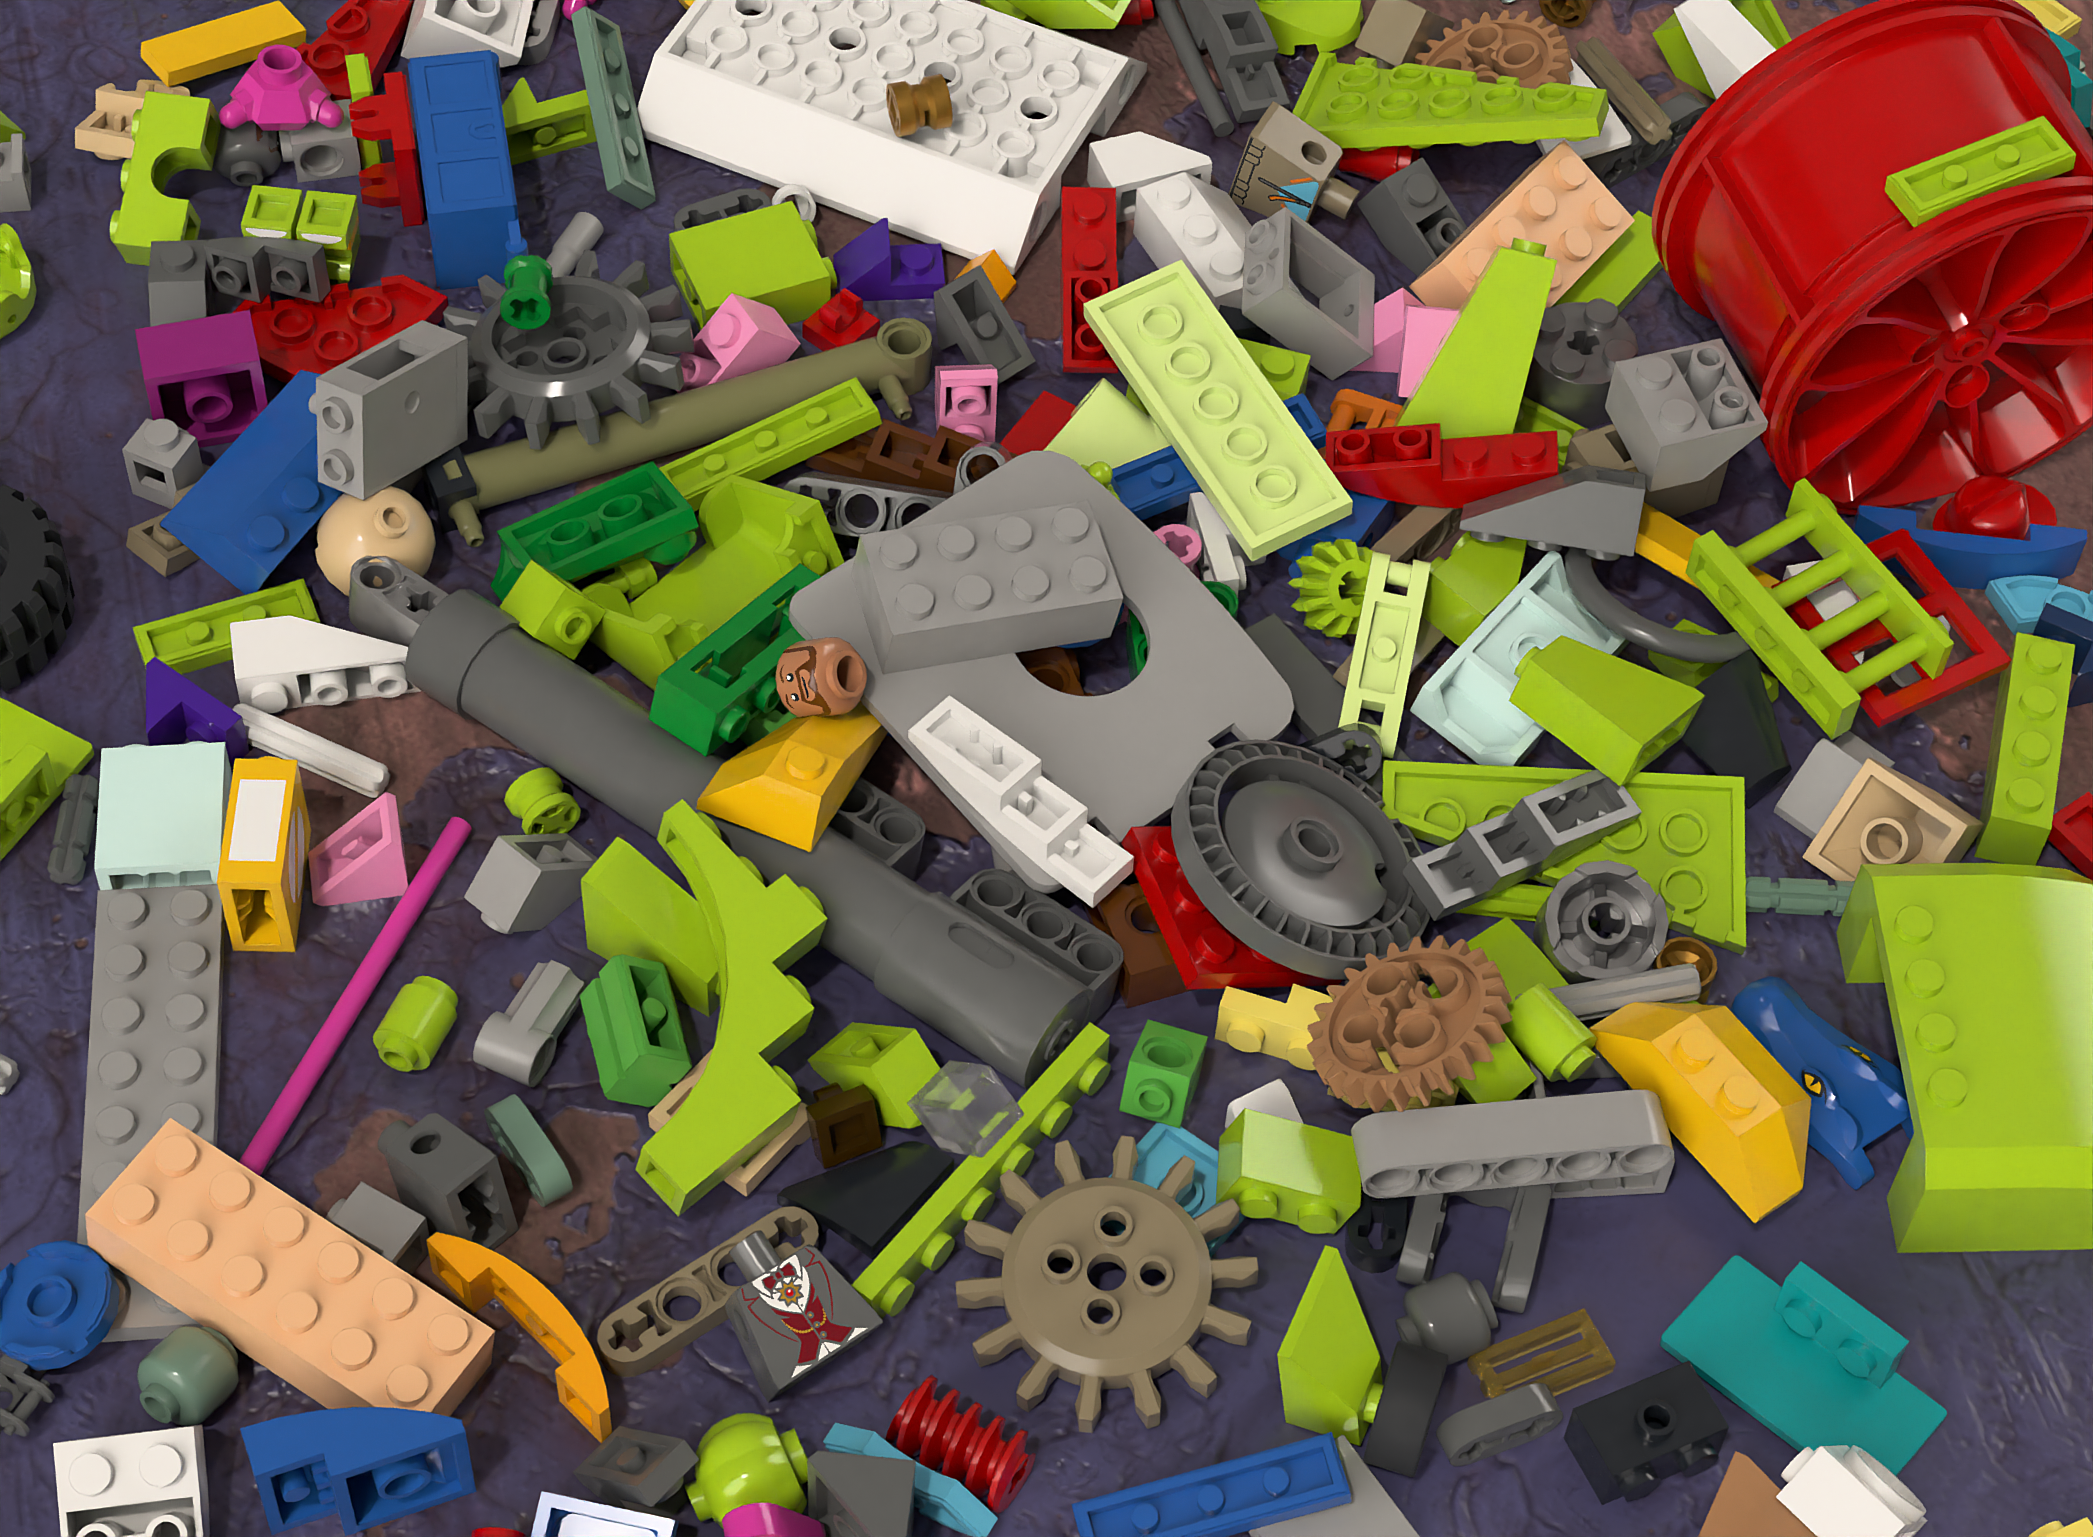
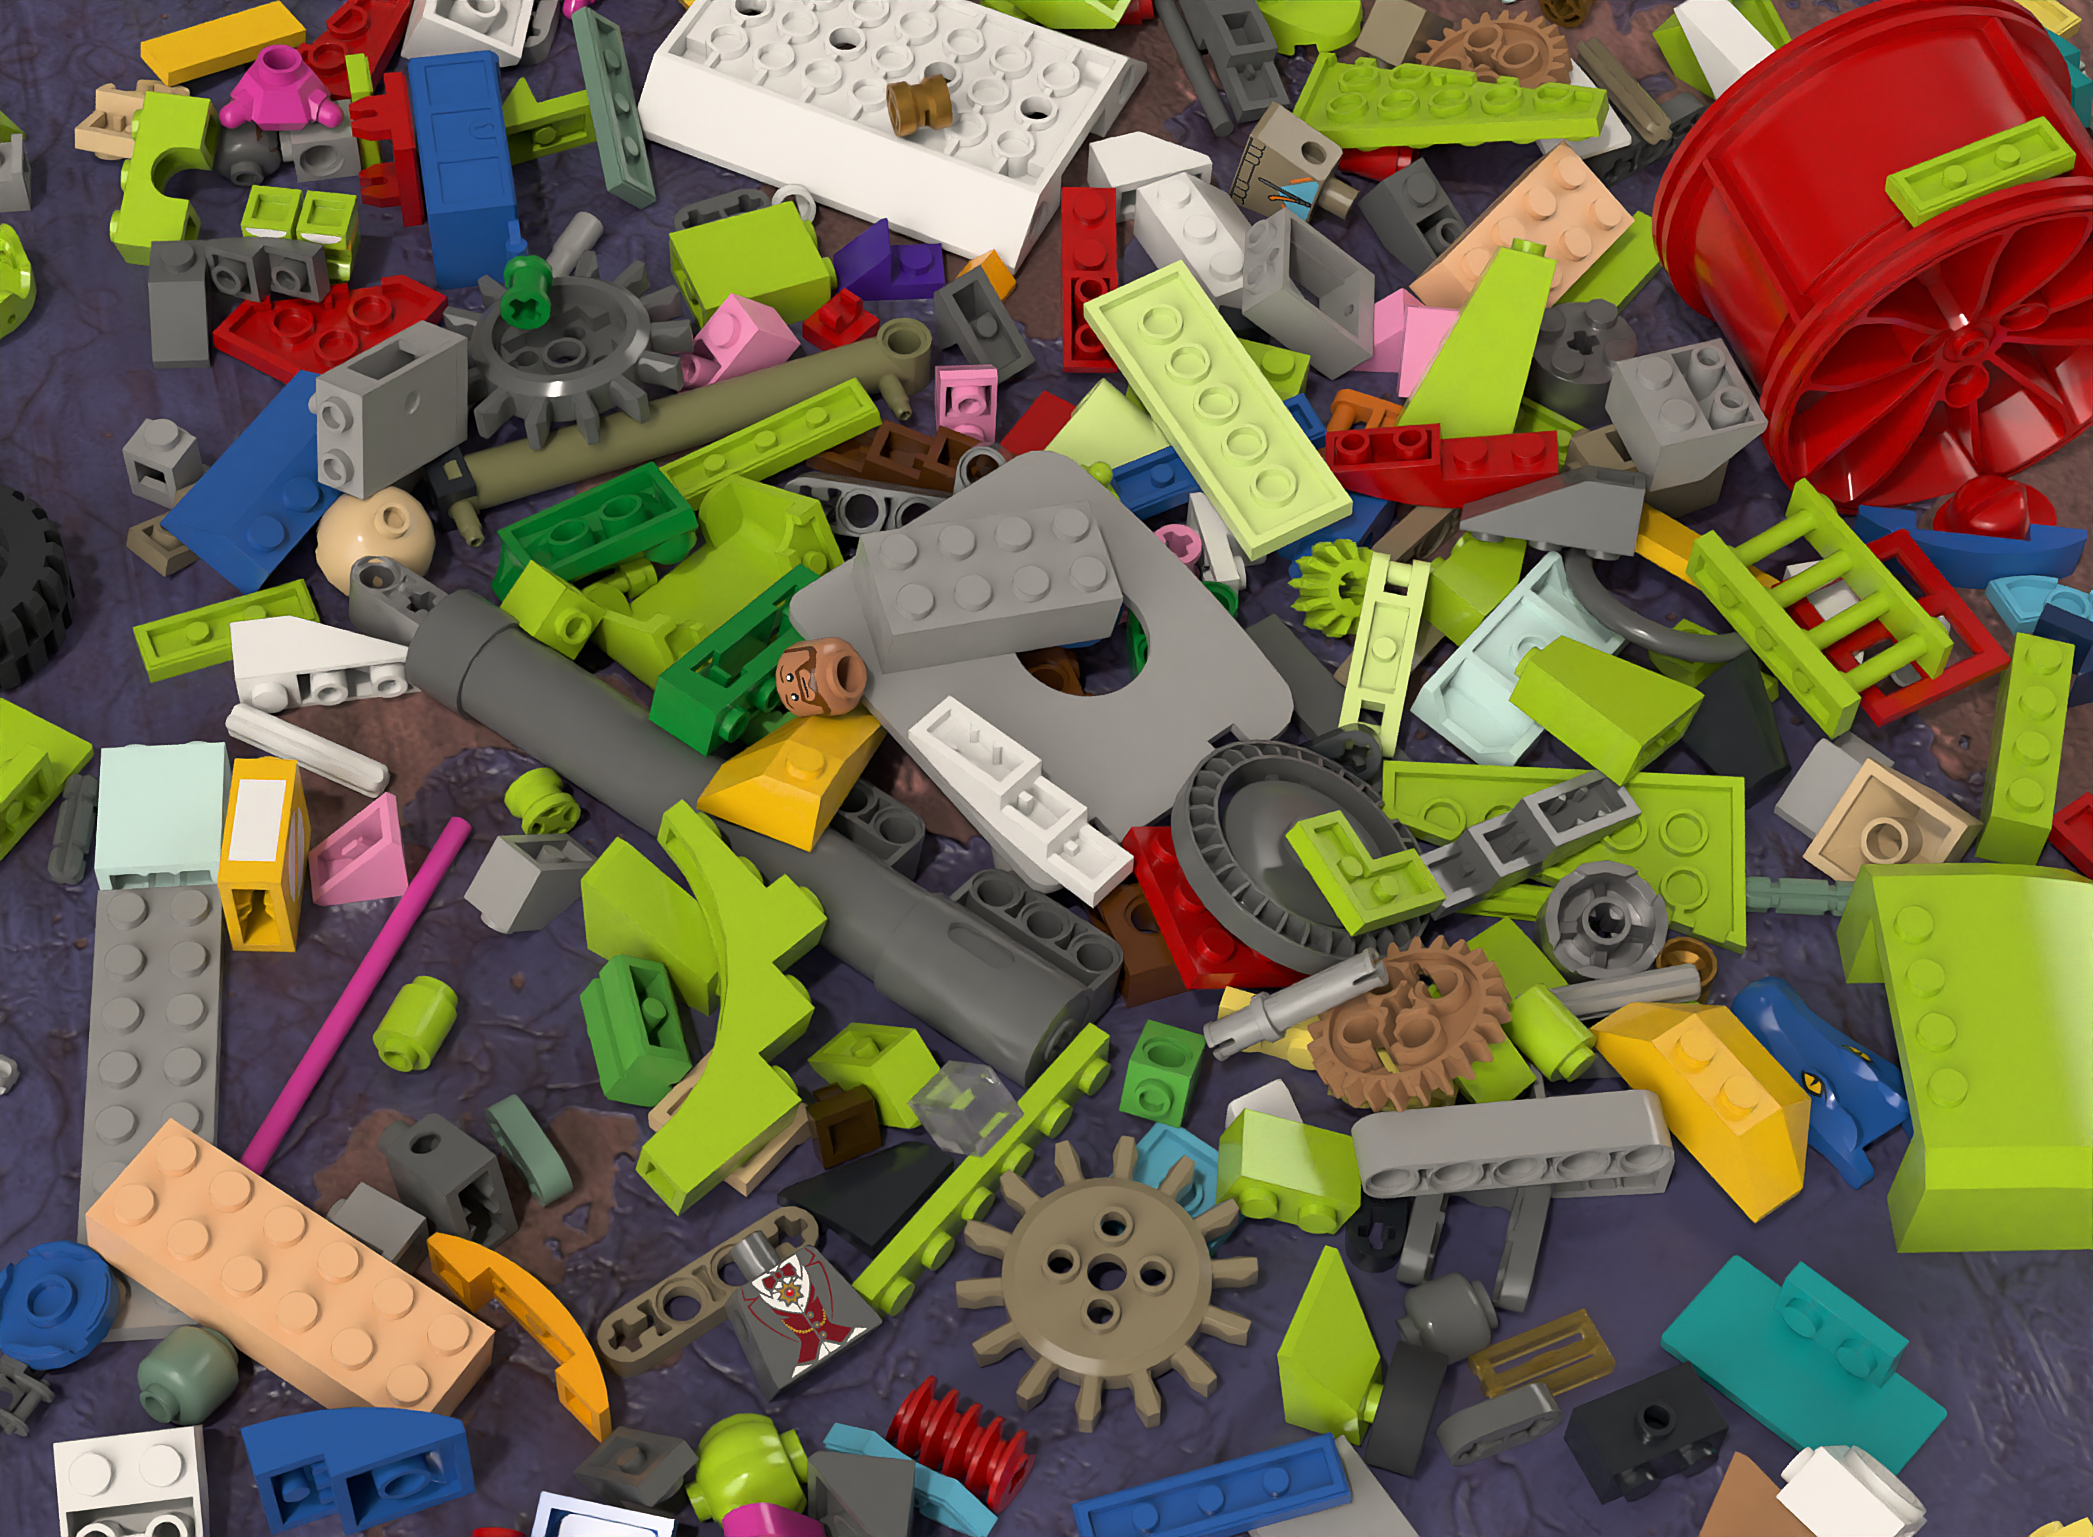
(184, 711): dark purple slope -> none
(204, 375): magenta brick -> none
(525, 1036): light grey piece -> none
(1275, 1013): none -> light grey pin
(1360, 889): none -> lime plate

